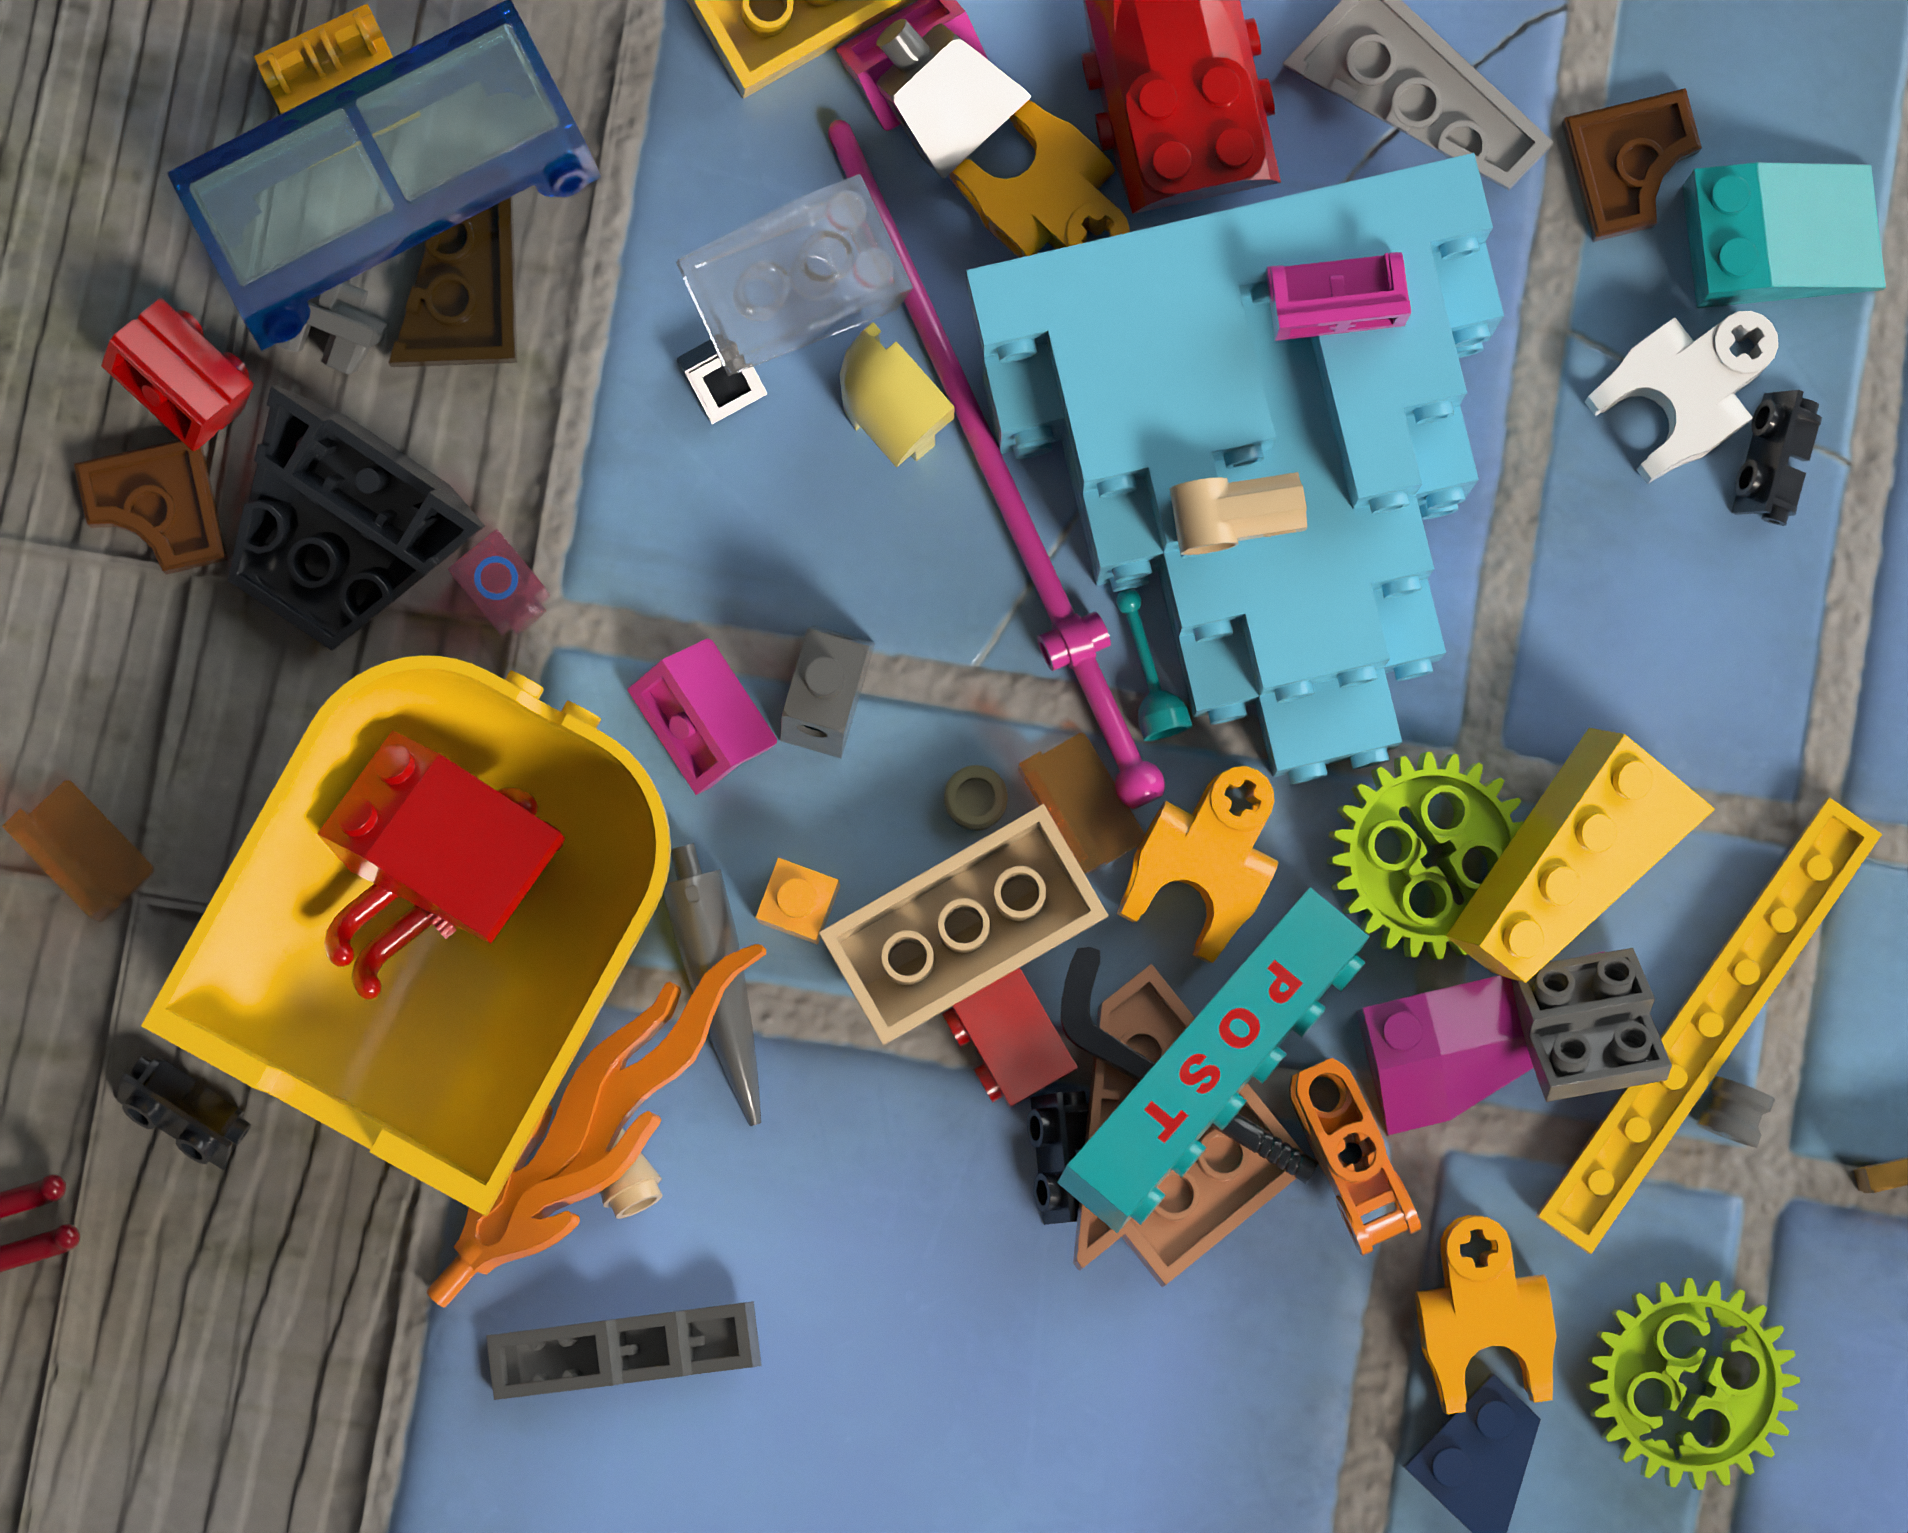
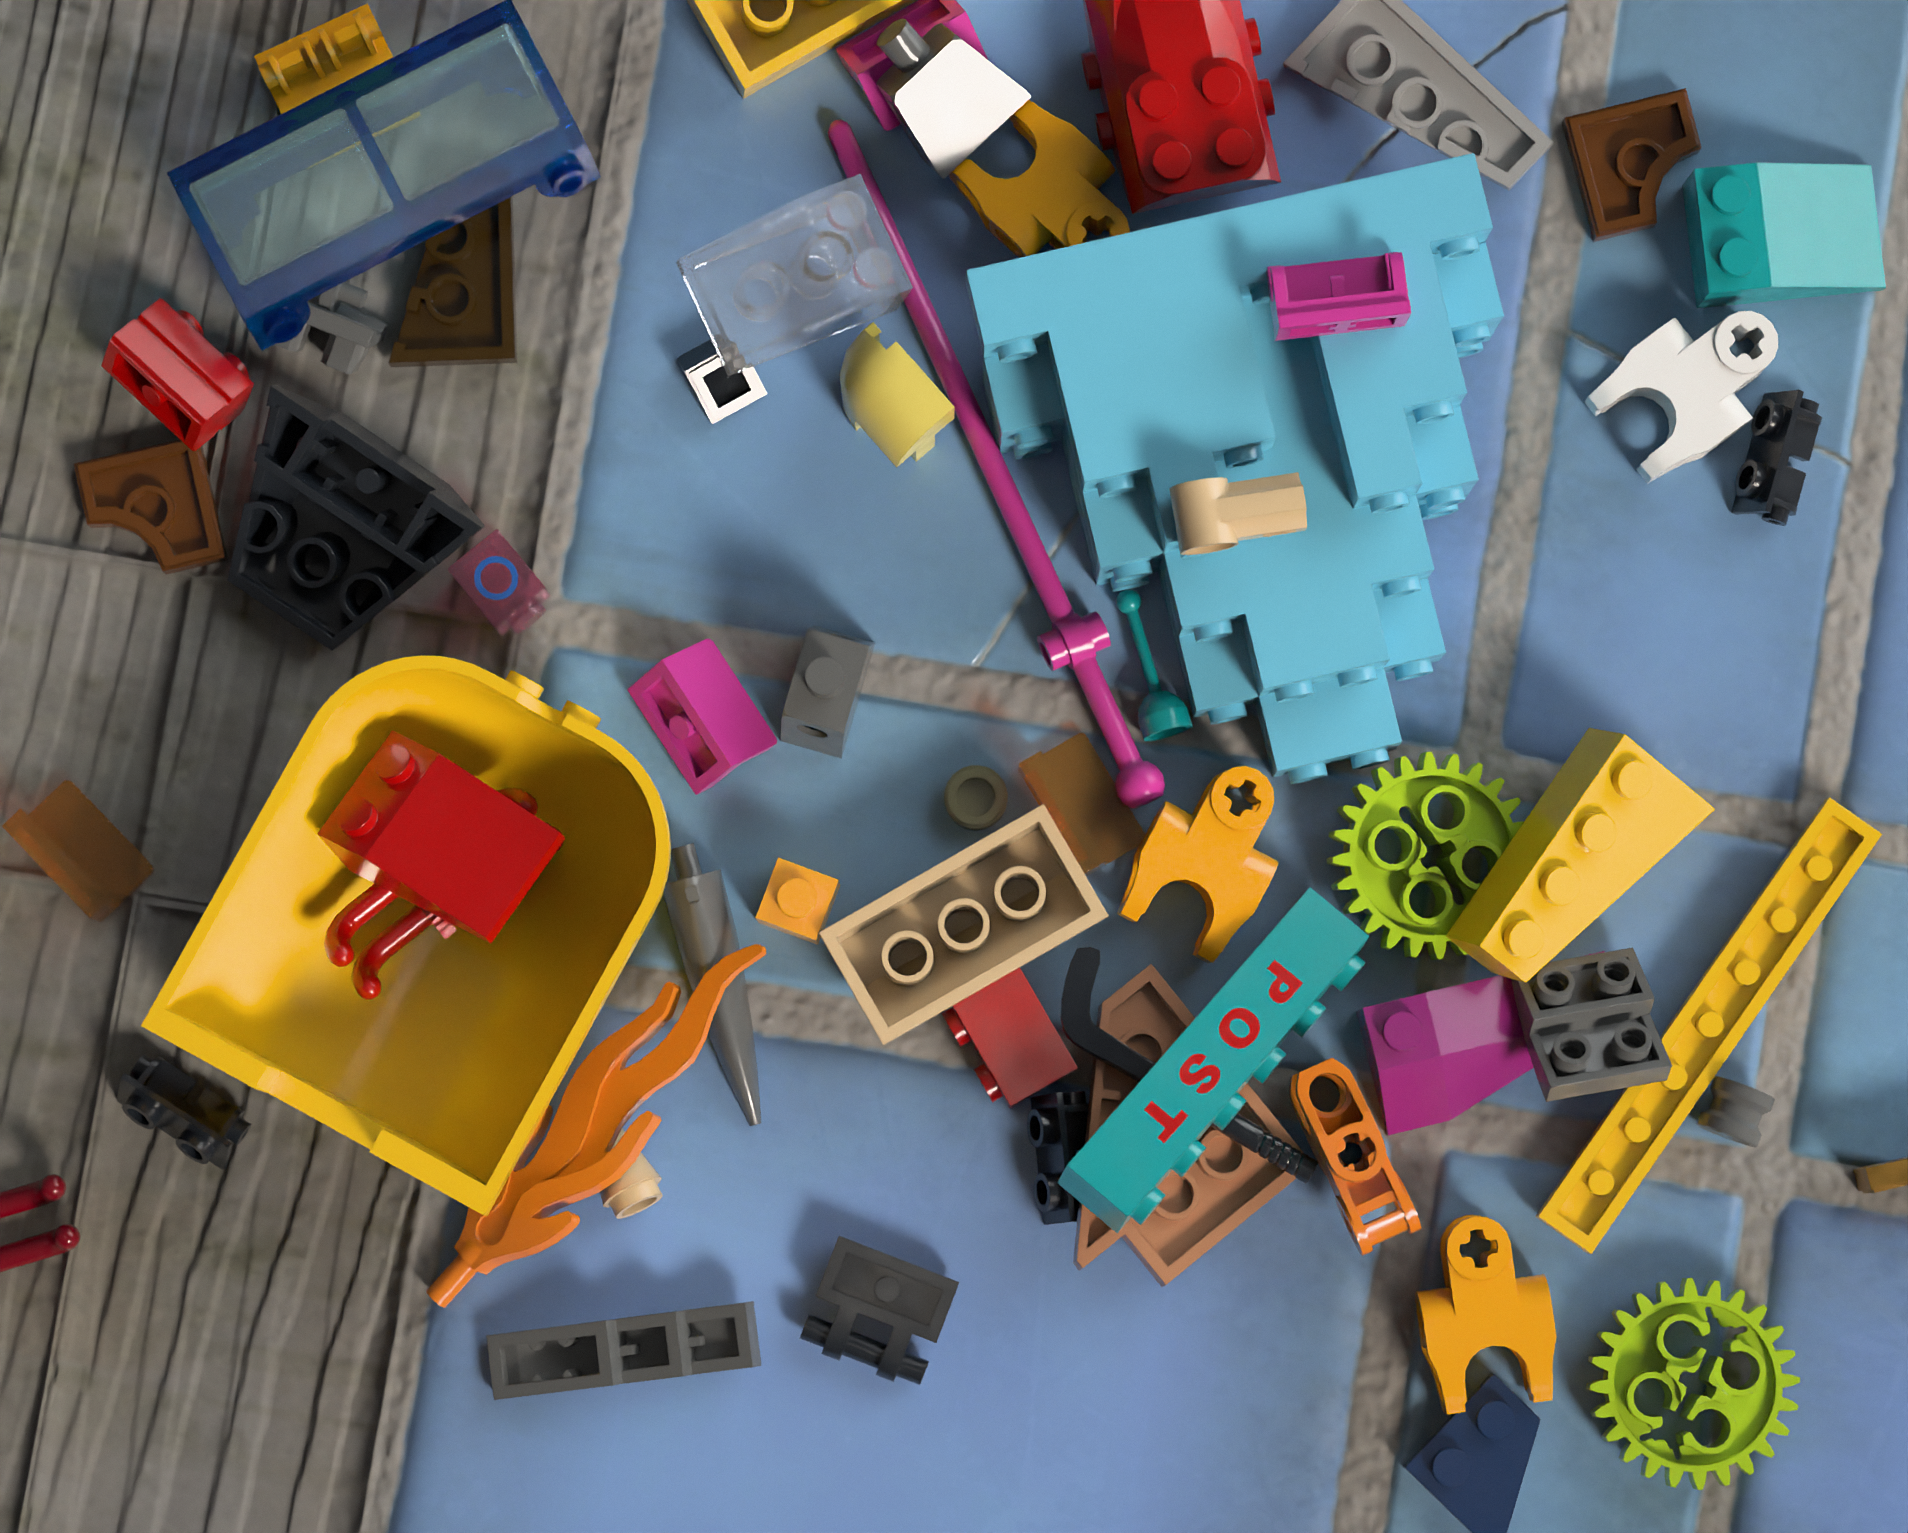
(889, 1292): none -> black plate

